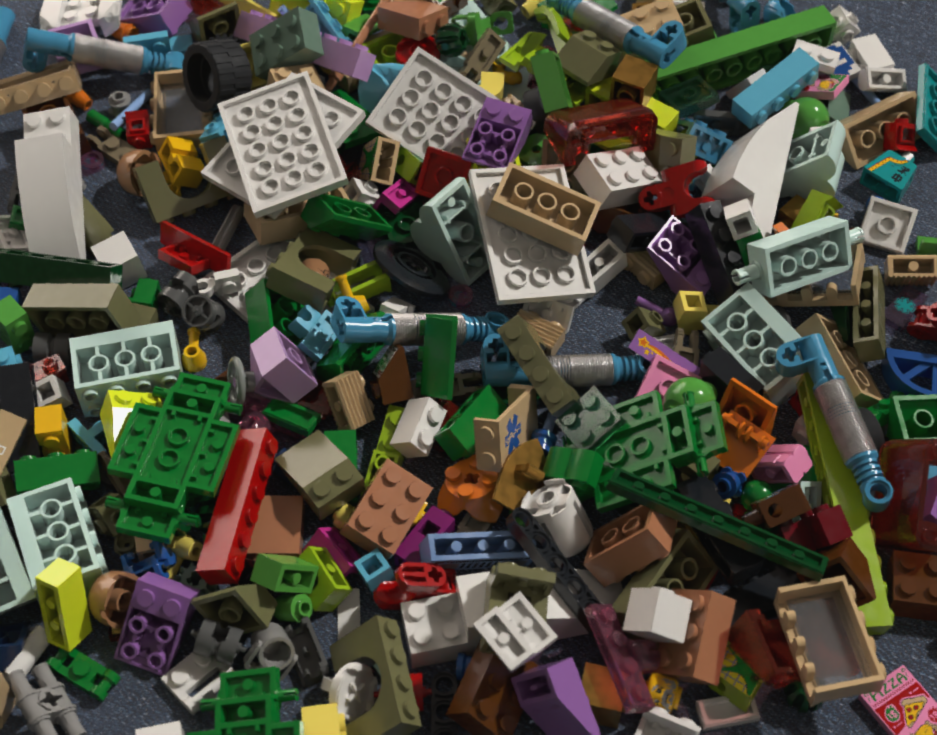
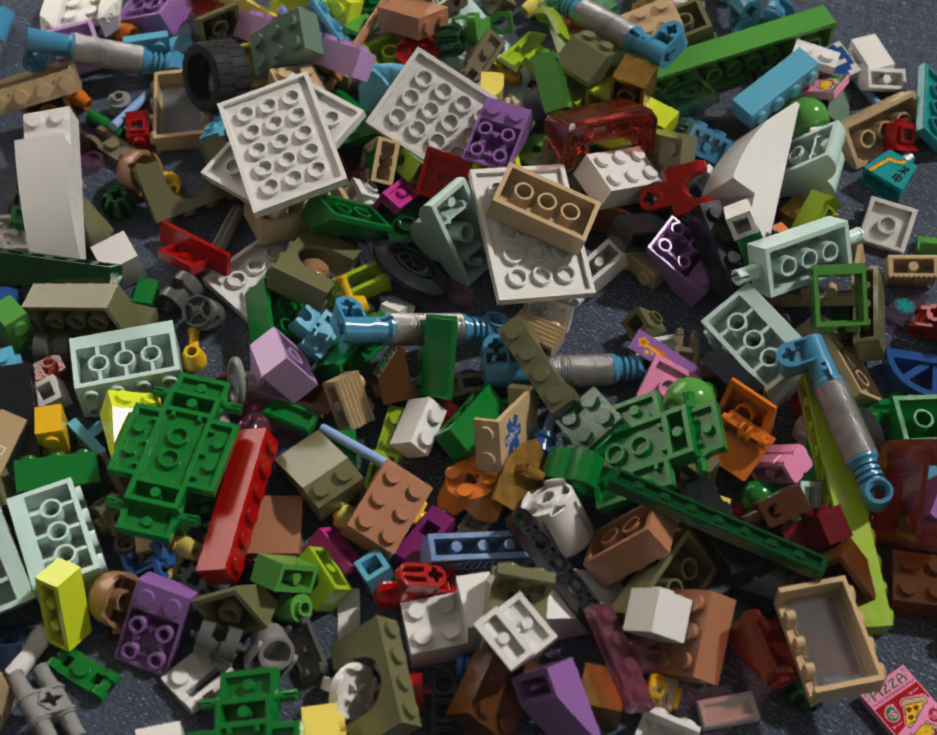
(118, 203): none -> dark green piece
(181, 162): yellow brick -> none
(223, 282): white plate -> none
(352, 445): none -> light blue bar
(667, 314): medium lavender bar -> none
(690, 310): light yellow brick -> none
(732, 480): blue brick -> none
(733, 92): white tile -> none
(737, 681): lime torso -> none
(846, 25): white brick -> none
(857, 270): none -> bright green window

